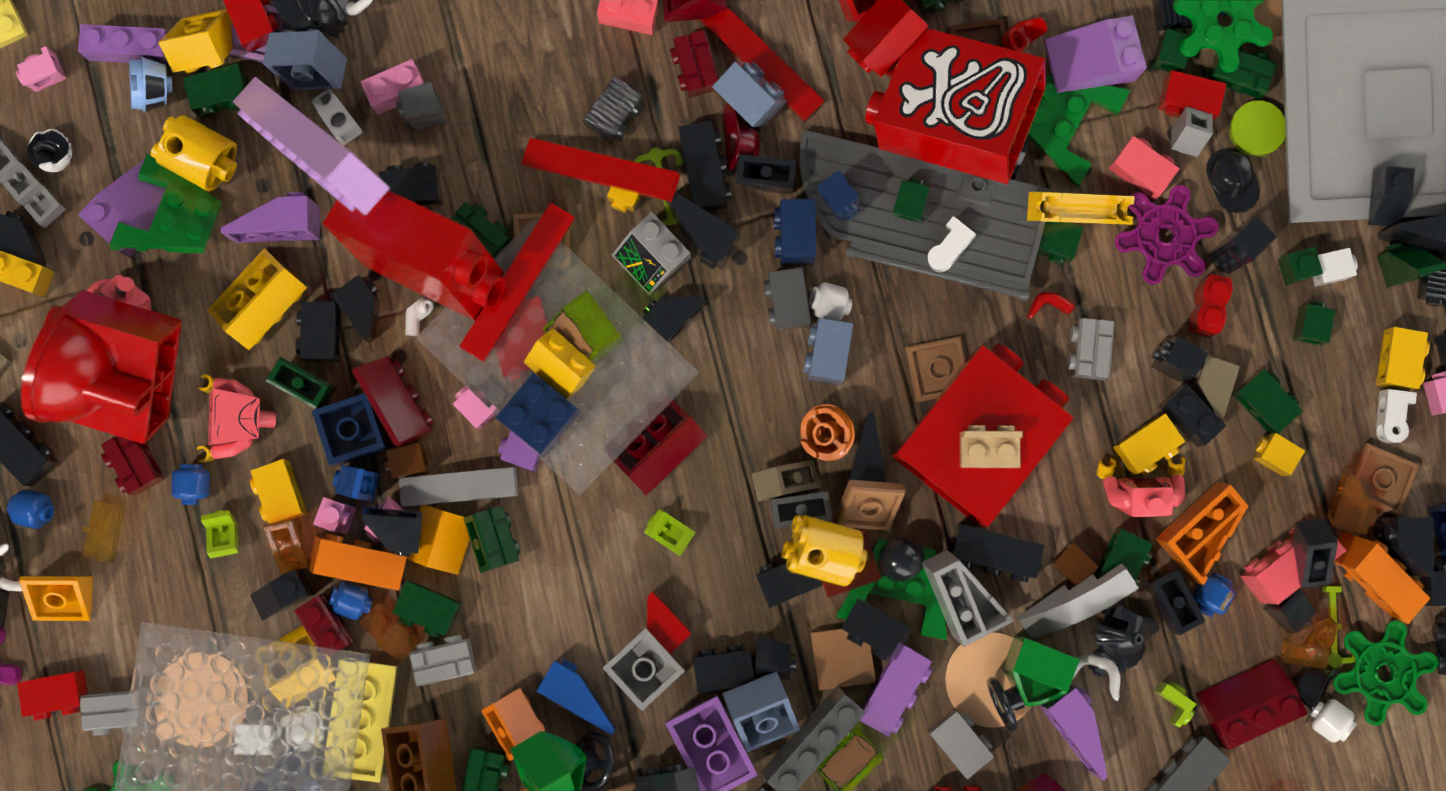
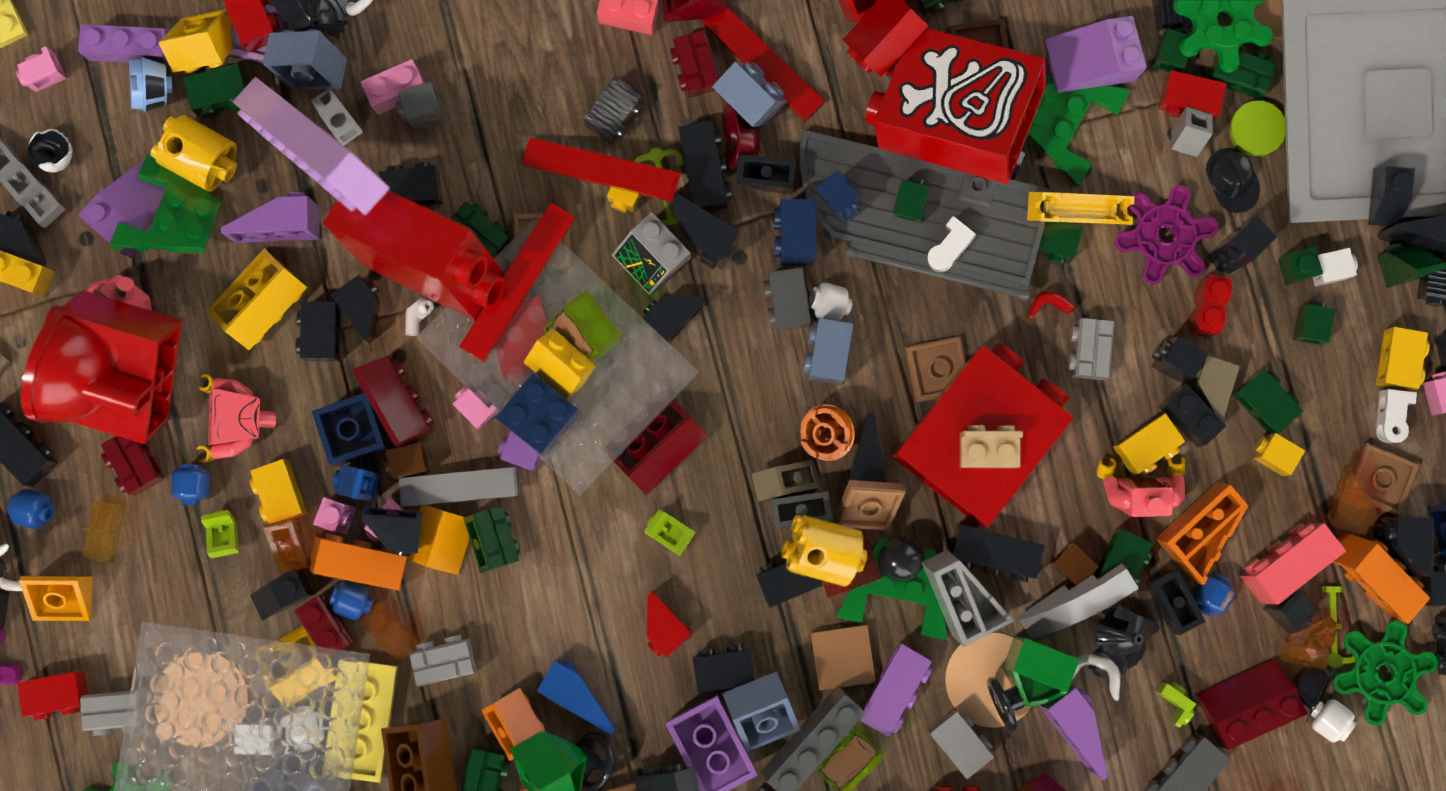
(300, 383): dark green brick -> none
(426, 608): dark green brick -> none
(643, 669): light grey slope -> none
(773, 657): black slope -> none
(877, 630): black brick -> none
(1024, 33): red hair -> none
(1144, 167): coral brick -> none
(1314, 552): black slope -> none

